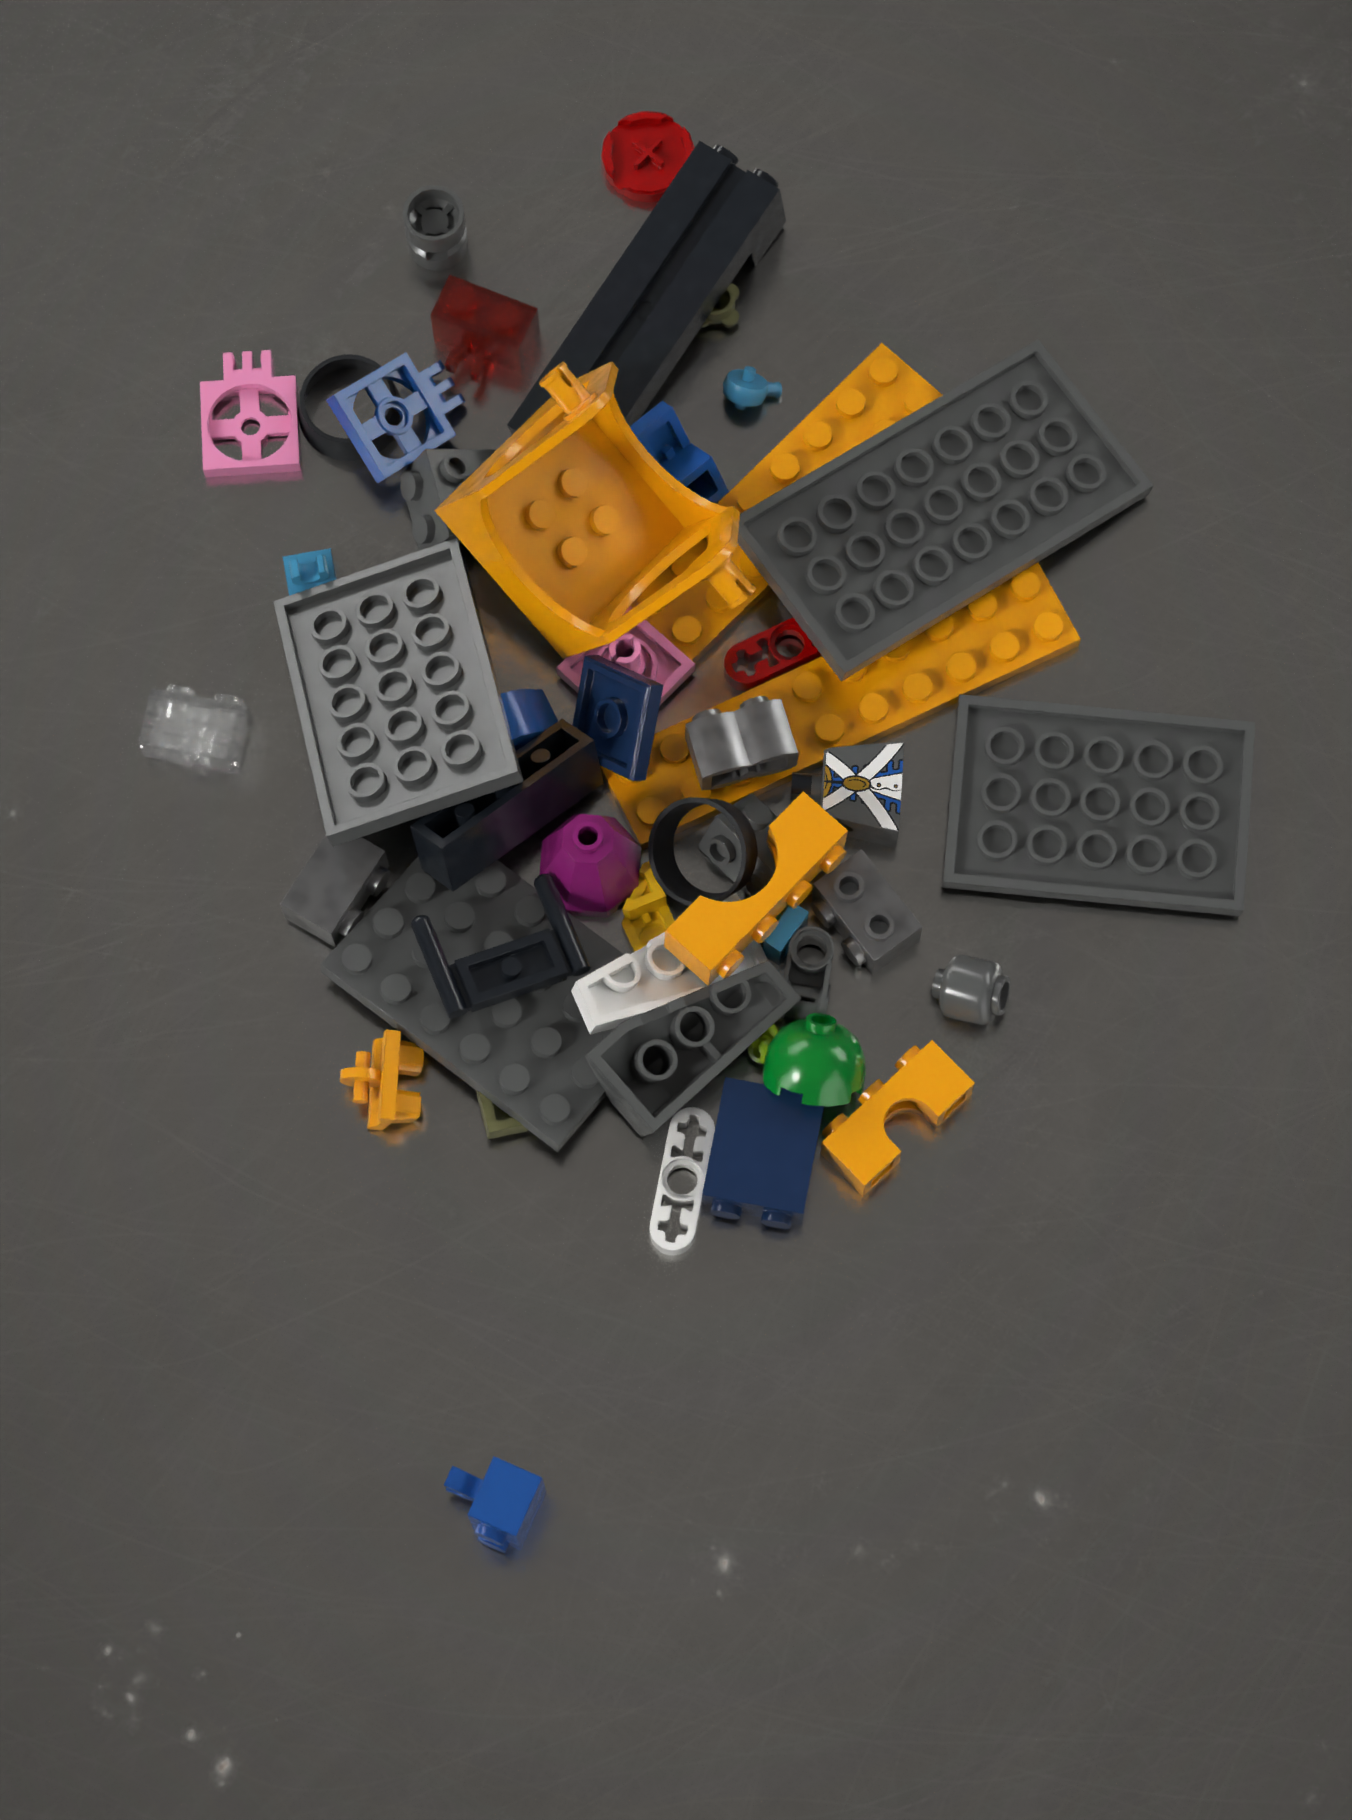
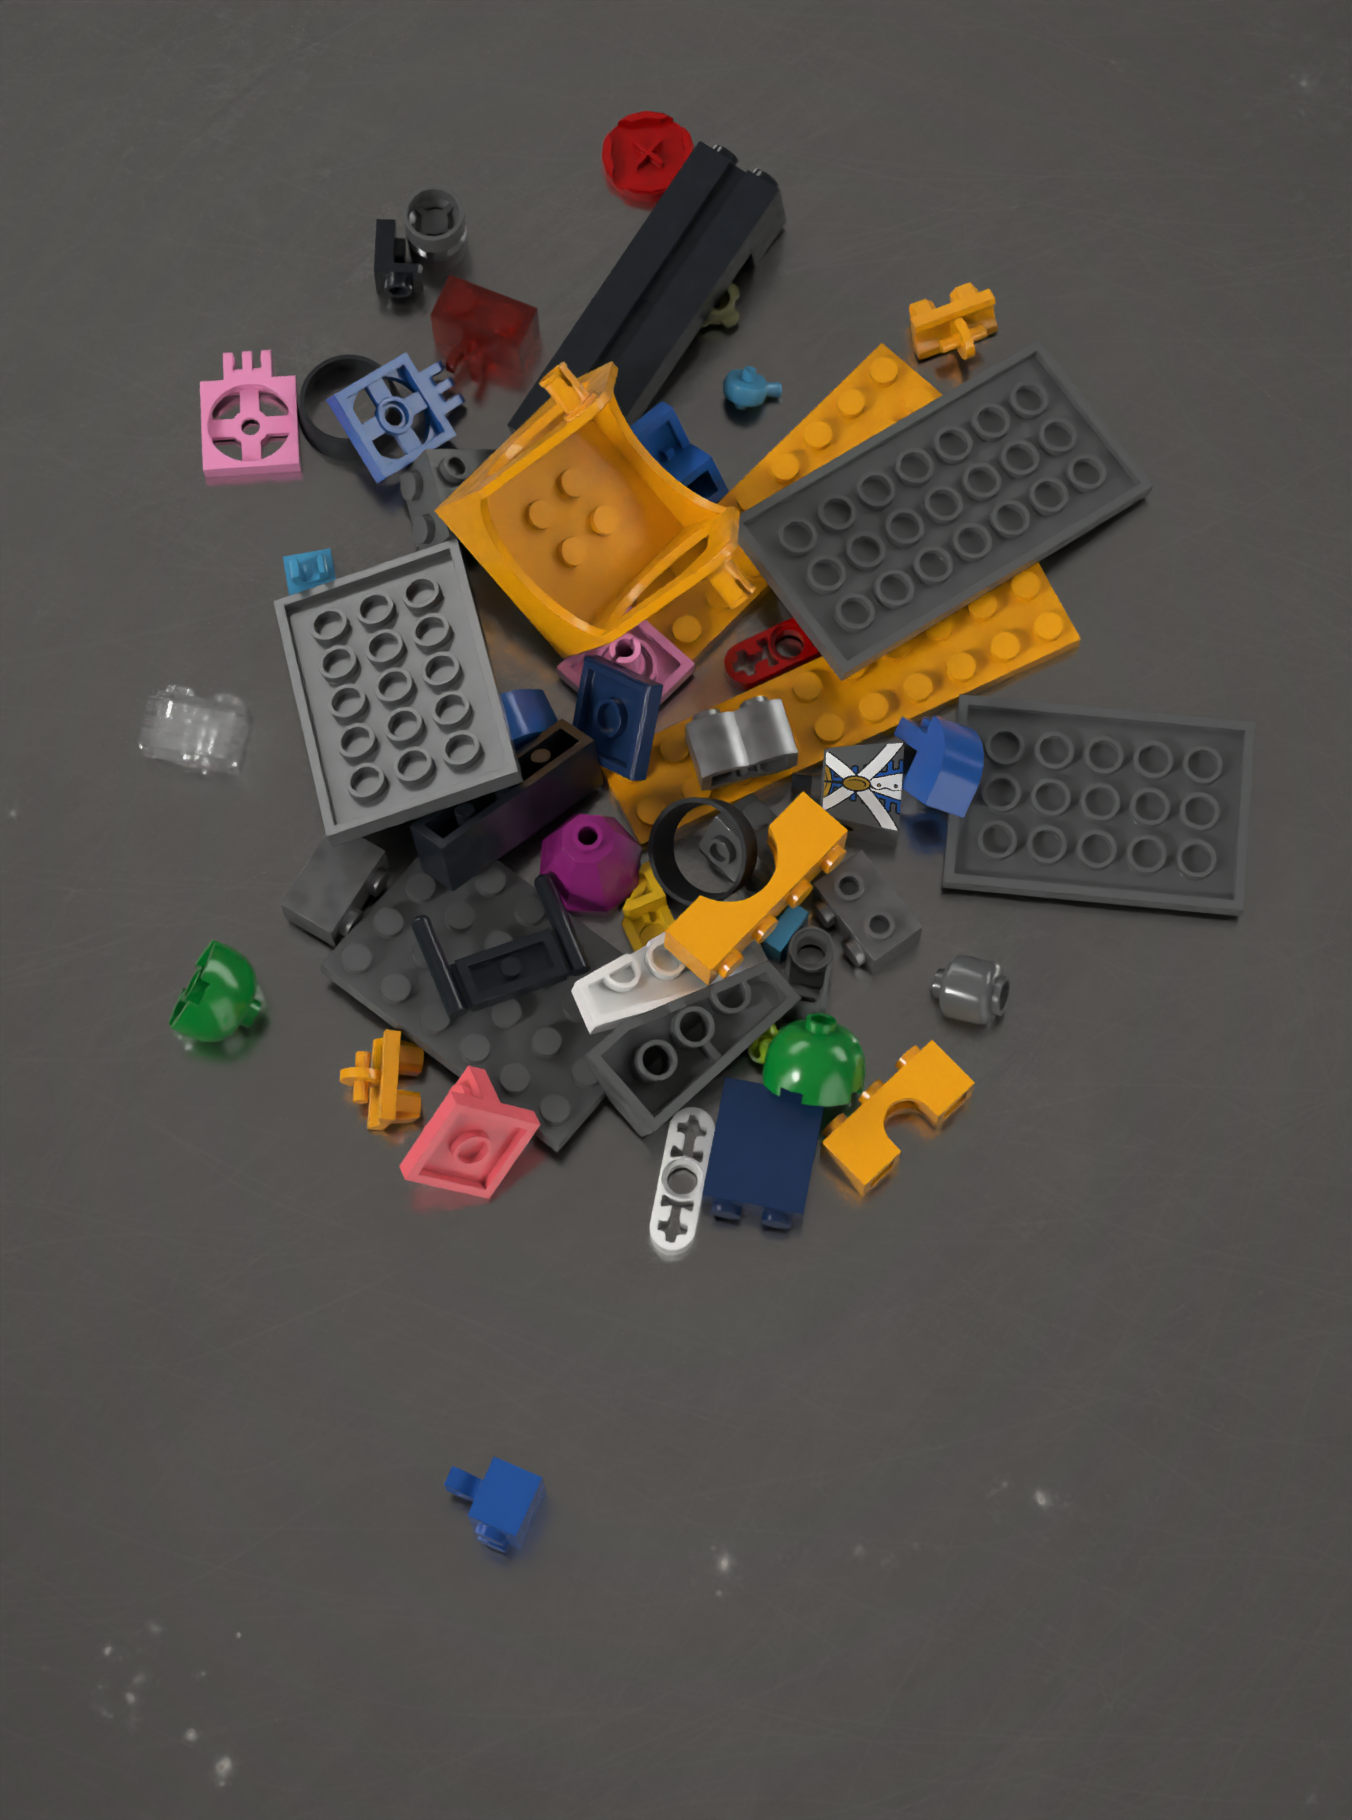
(217, 996): none -> green cylinder
(390, 266): none -> black bracket
(470, 1139): none -> coral bracket
(945, 764): none -> blue brick
(954, 325): none -> light orange hips

